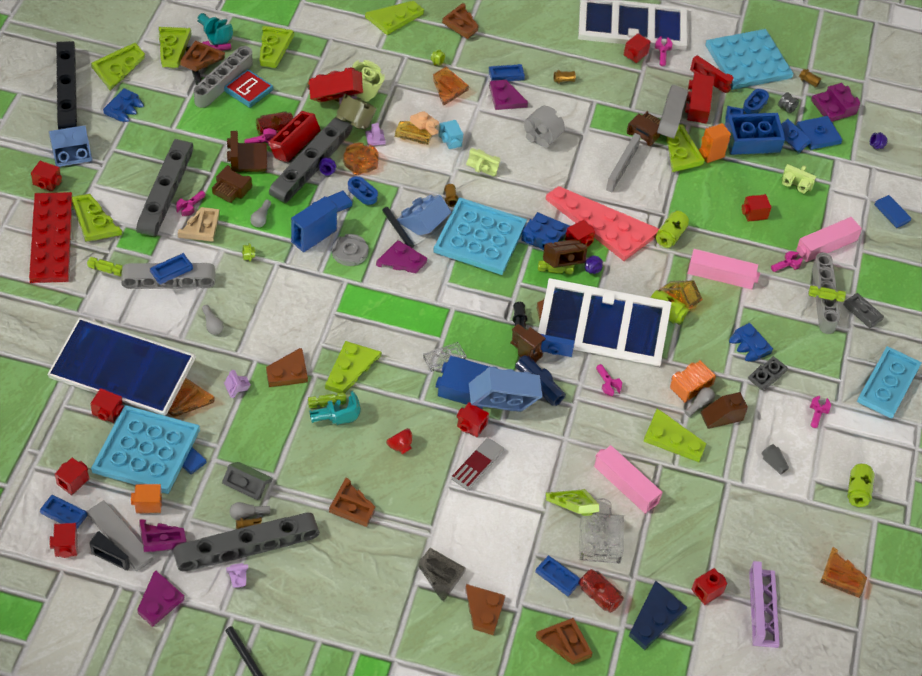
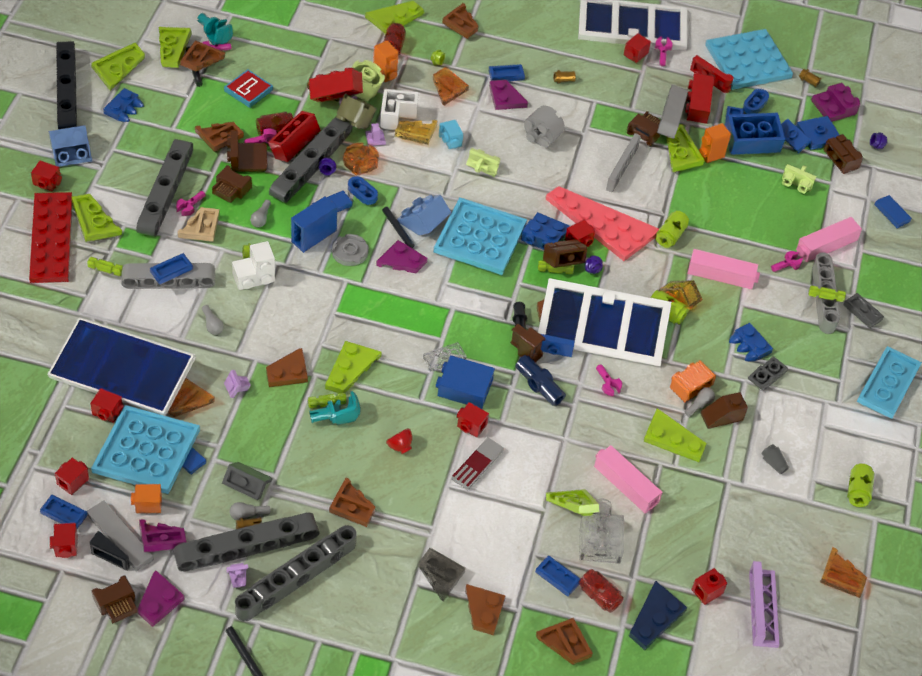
(116, 600): none -> reddish brown piece
(214, 83): light grey beam -> none
(217, 134): none -> dark orange wing
(257, 269): none -> white brick
(274, 45): lime wing -> none
(295, 573): none -> dark grey beam
(387, 59): none -> orange brick
(395, 35): none -> clear red piece
(397, 105): none -> white brick
(424, 120): light nougat plate -> none
(451, 197): pearl gold pin -> none
(505, 389): medium blue brick -> none
(756, 207): red brick -> none
(788, 102): dark grey wheel -> none
(819, 410): dark pink bar -> none
(843, 153): none -> reddish brown brick

